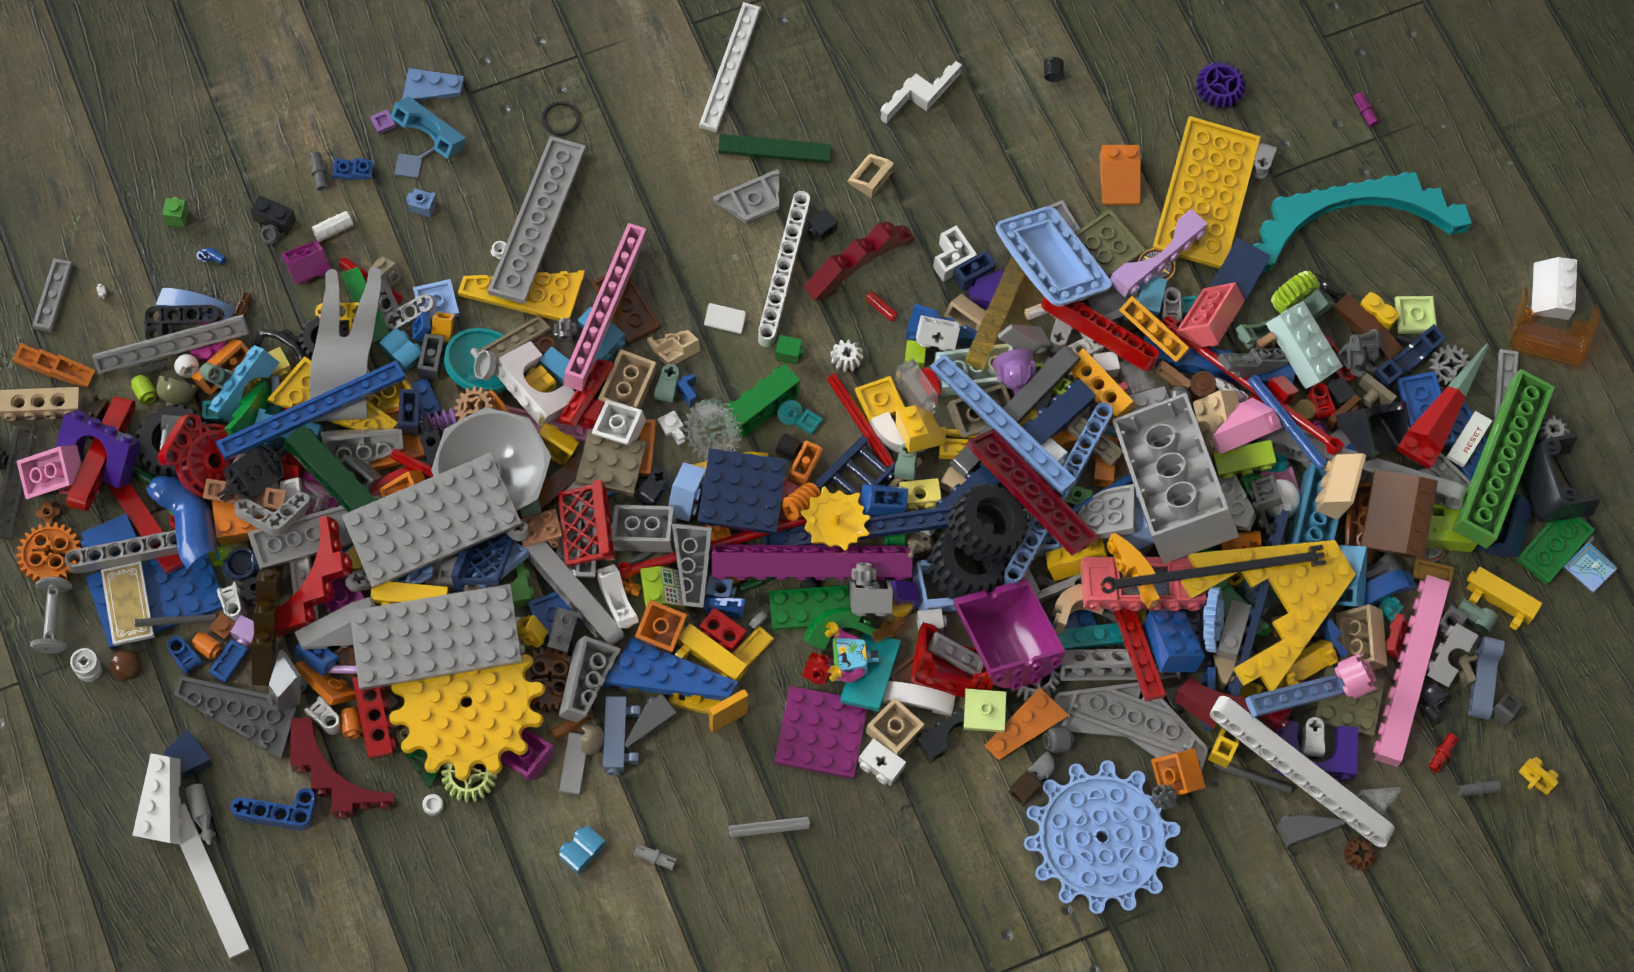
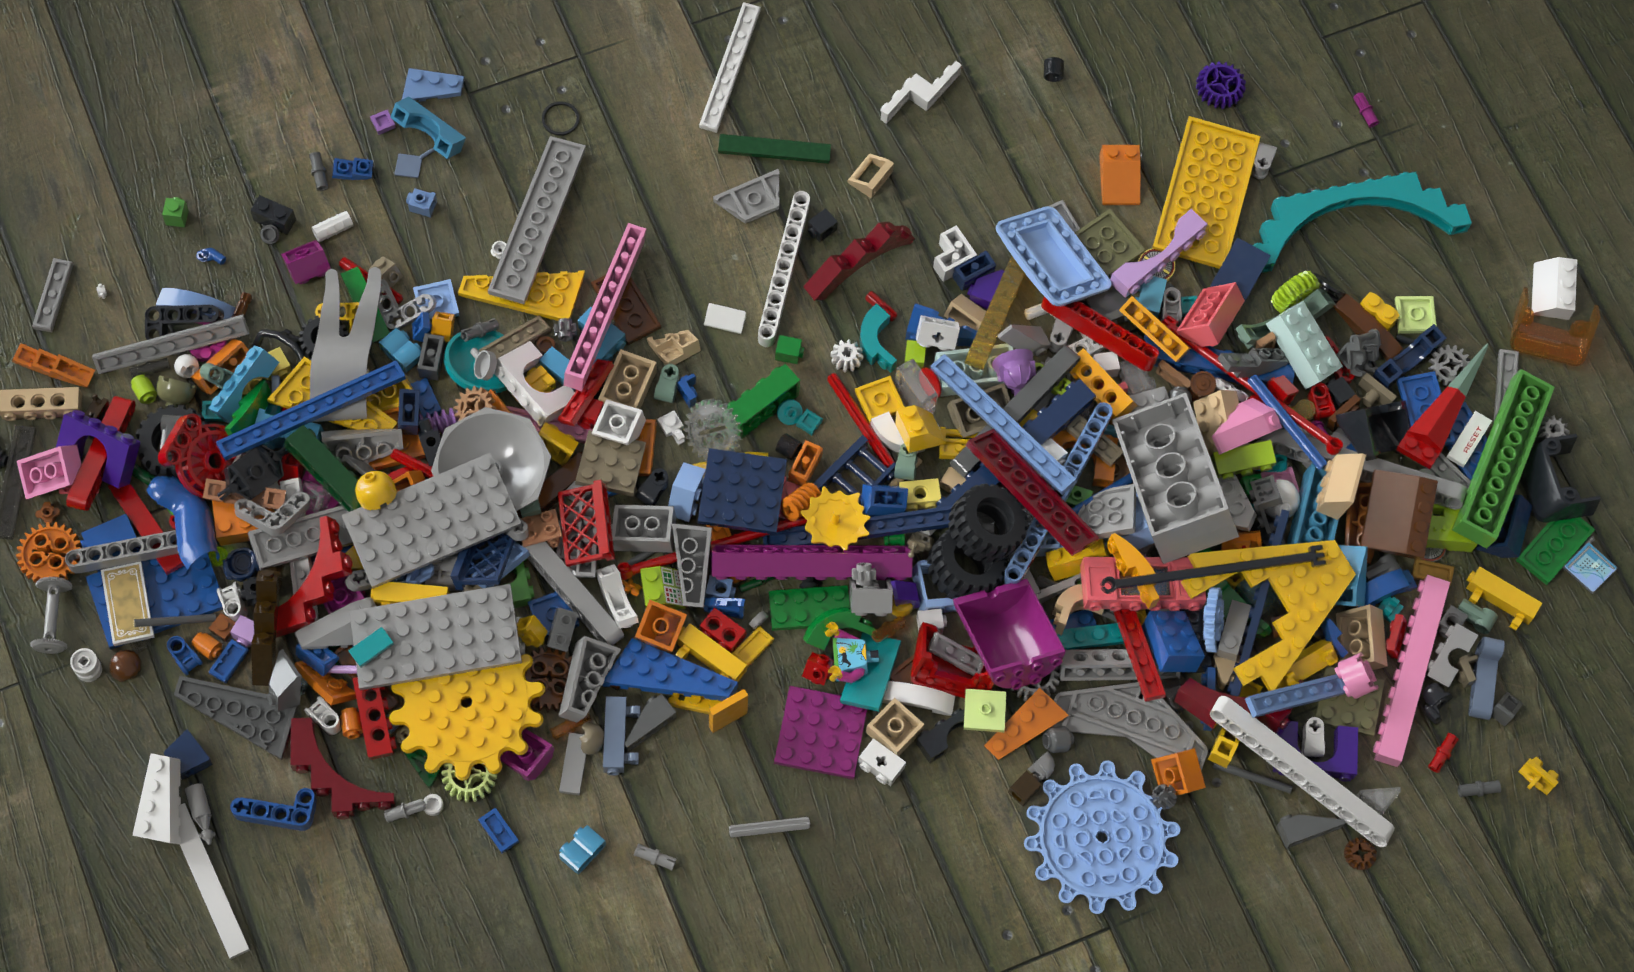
(371, 647): none -> teal tile
(374, 490): none -> yellow cylinder
(404, 810): none -> light grey axle
(479, 329): none -> dark grey pin
(498, 830): none -> blue plate
(872, 325): none -> teal arch

